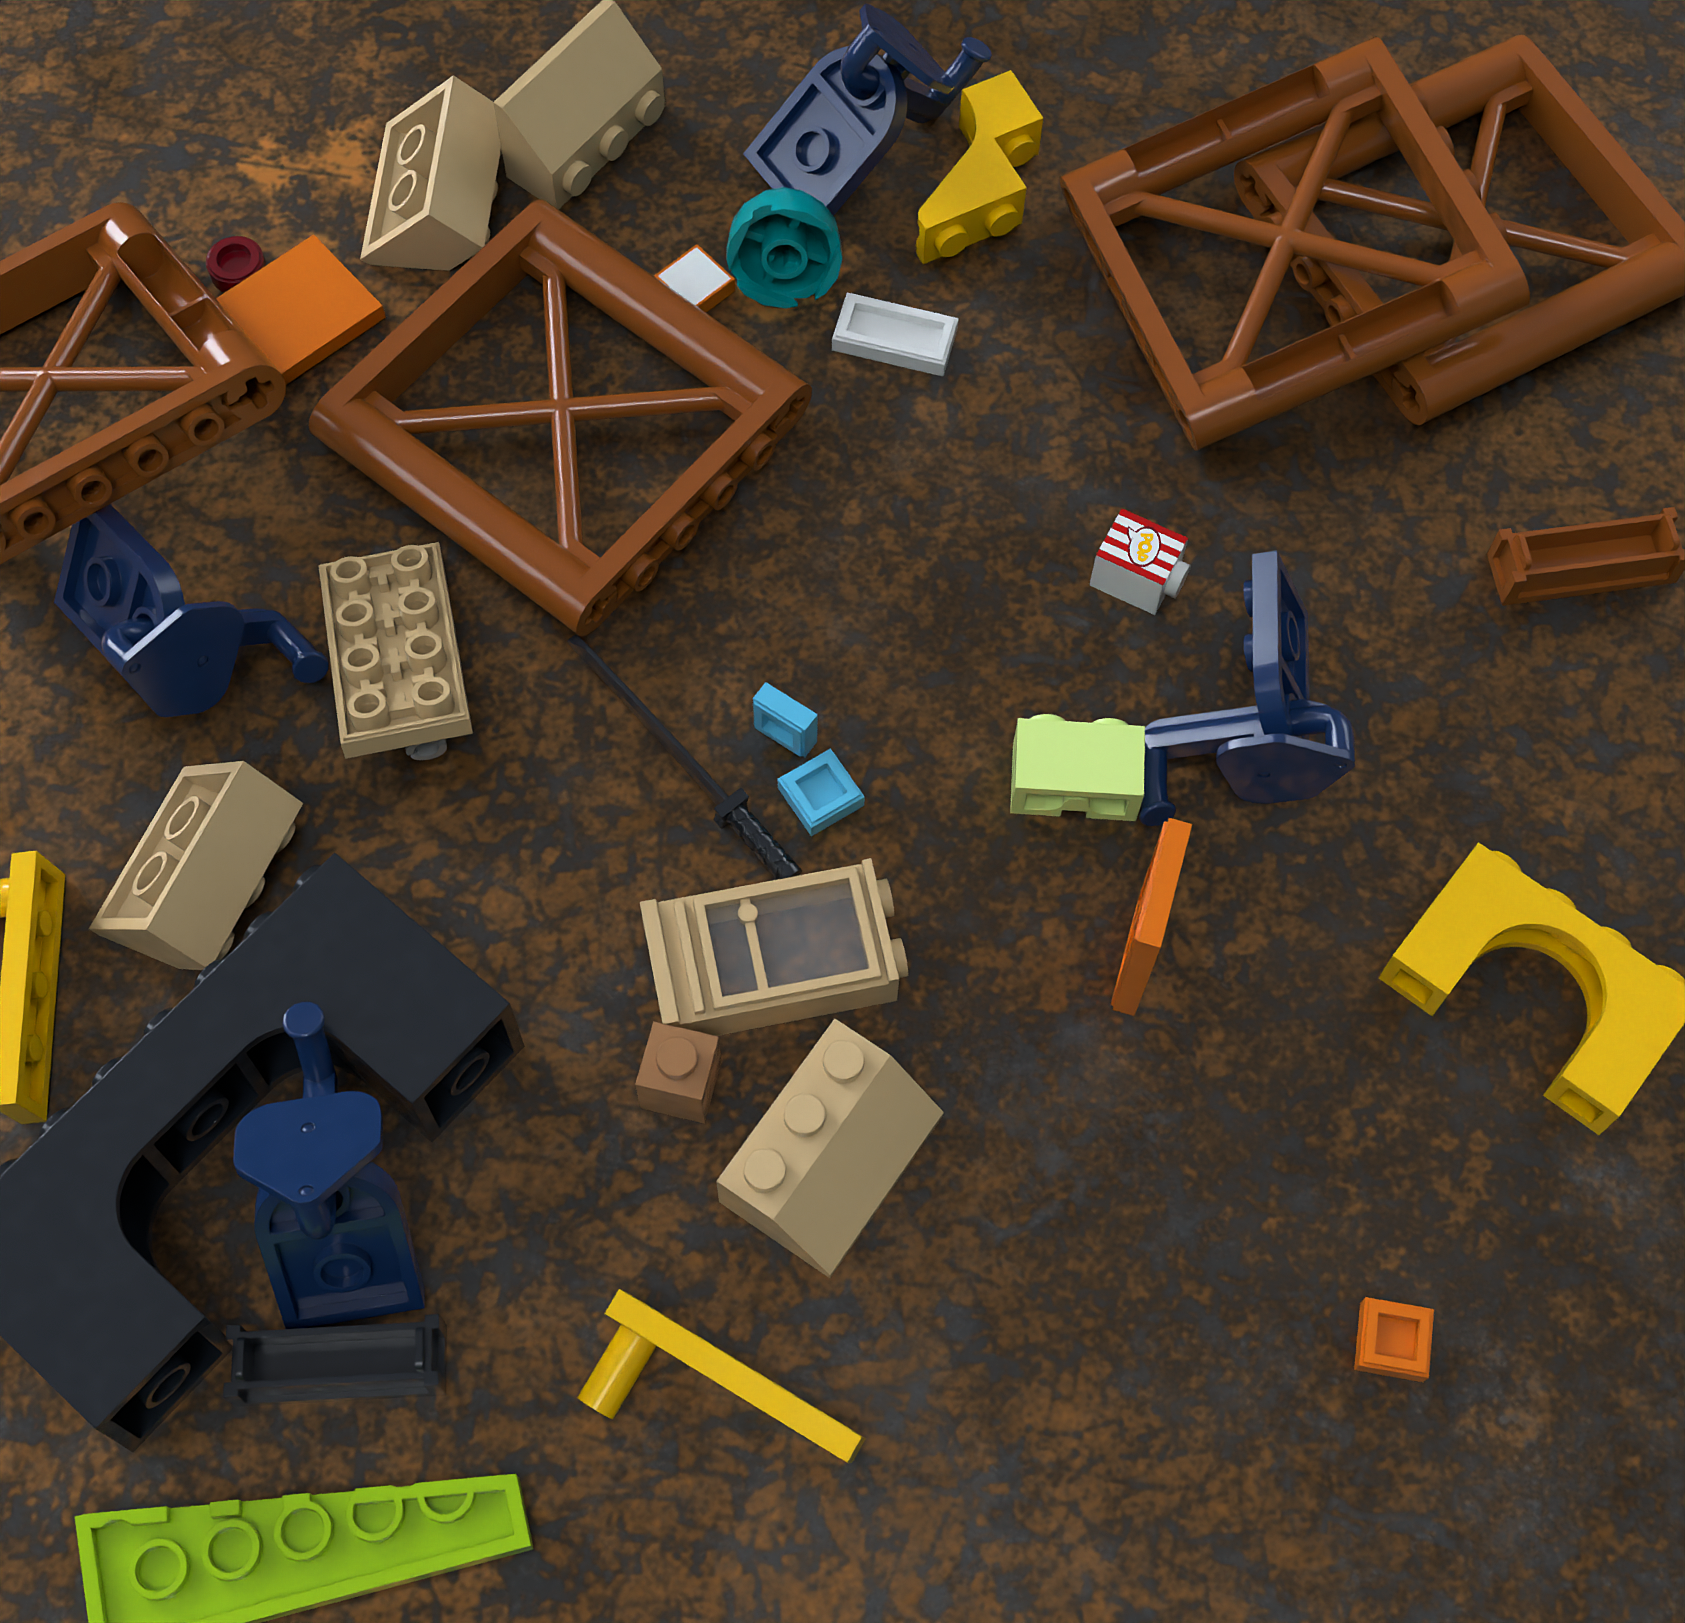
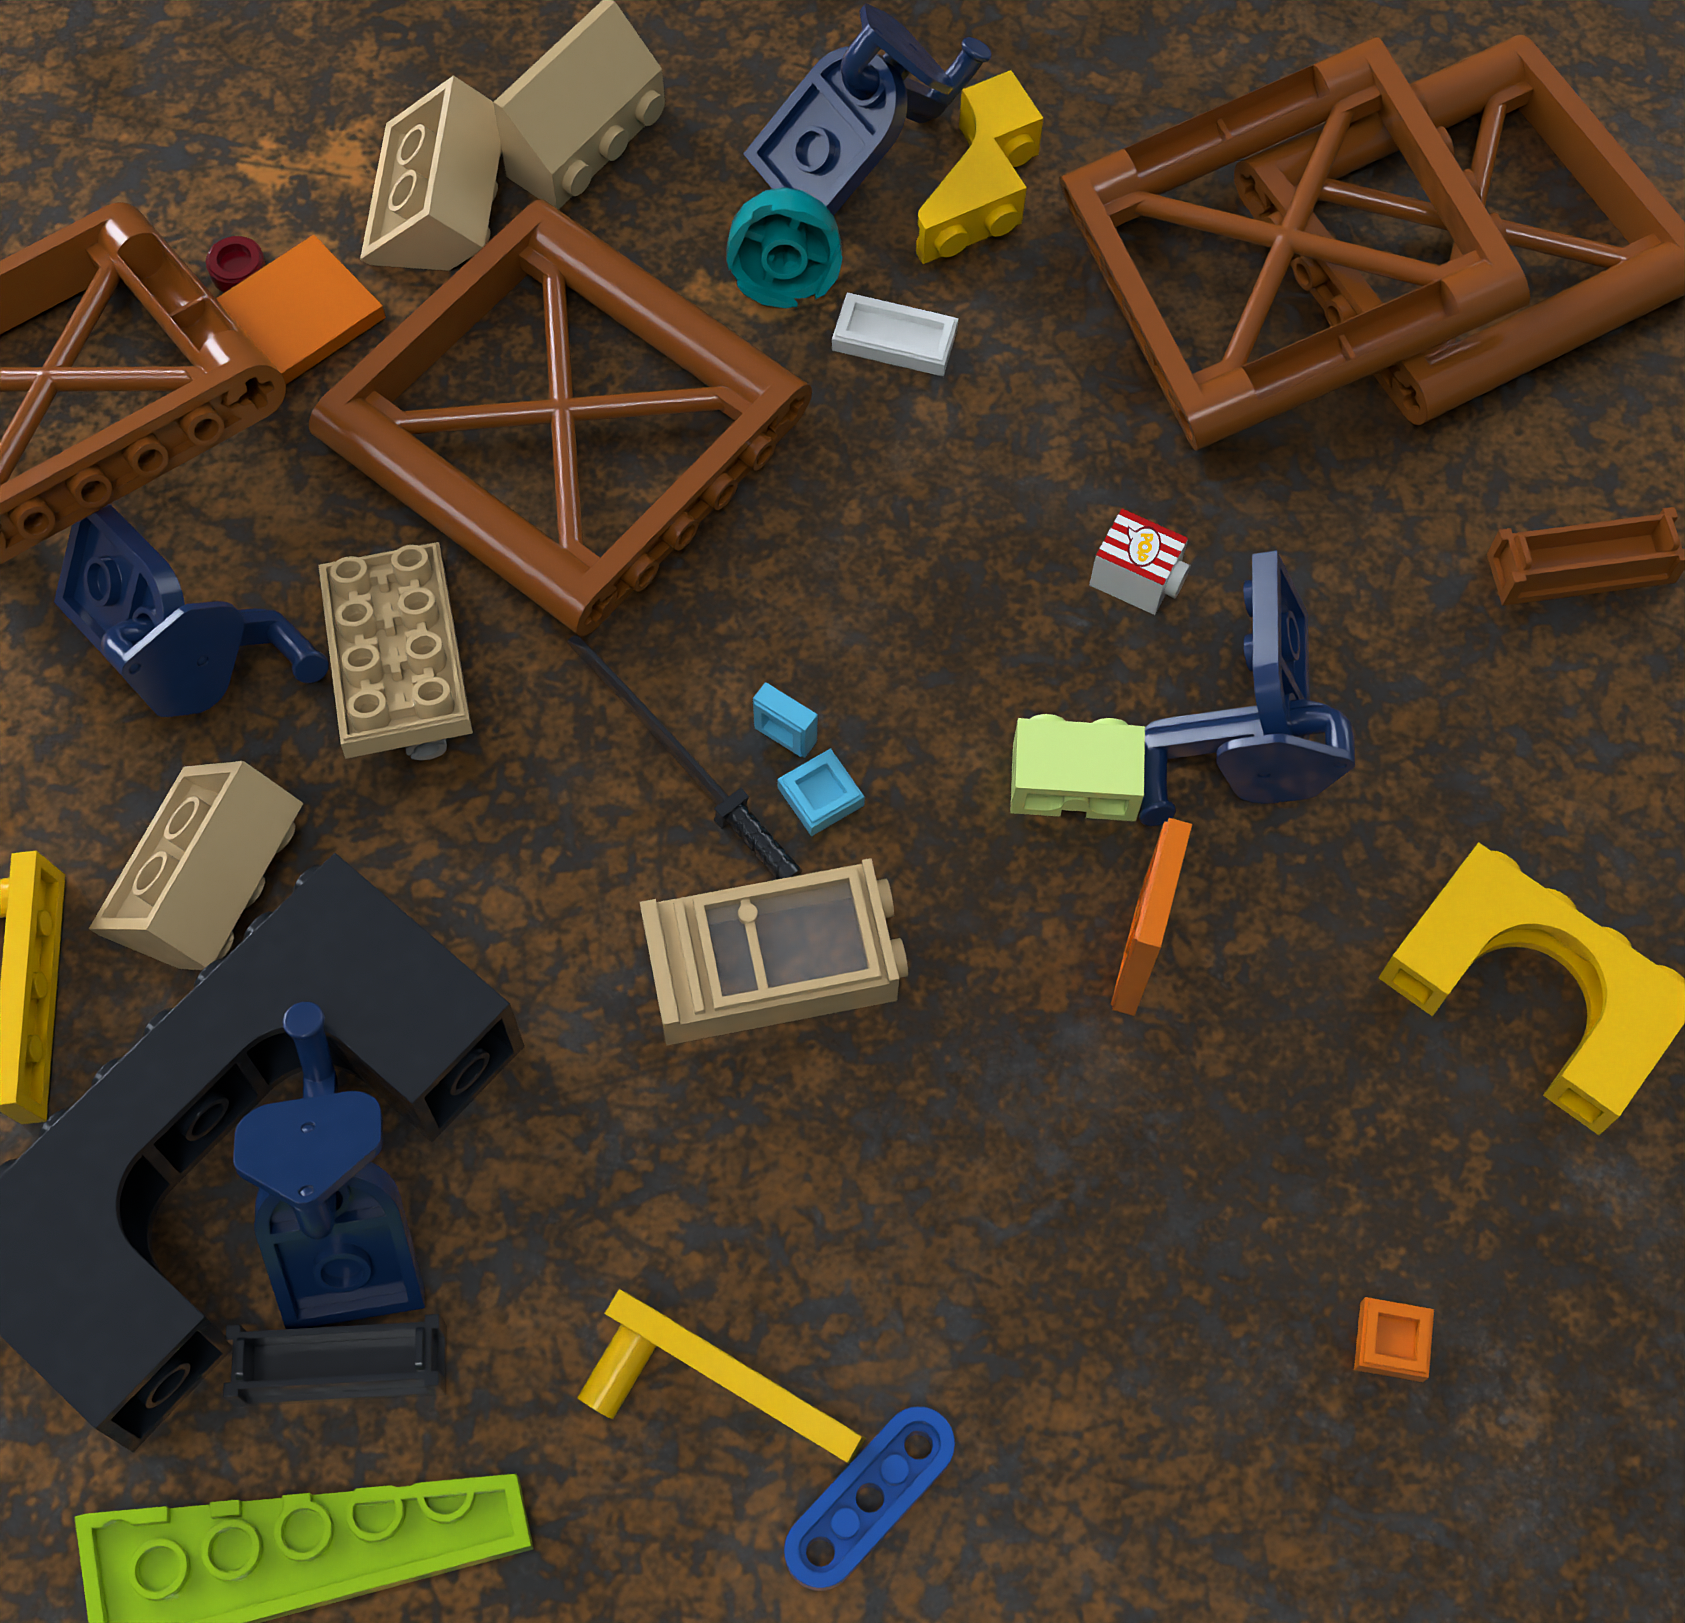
(678, 1072): medium nougat brick -> none
(698, 278): white tile -> none
(829, 1148): tan slope -> none
(879, 1466): none -> blue plate

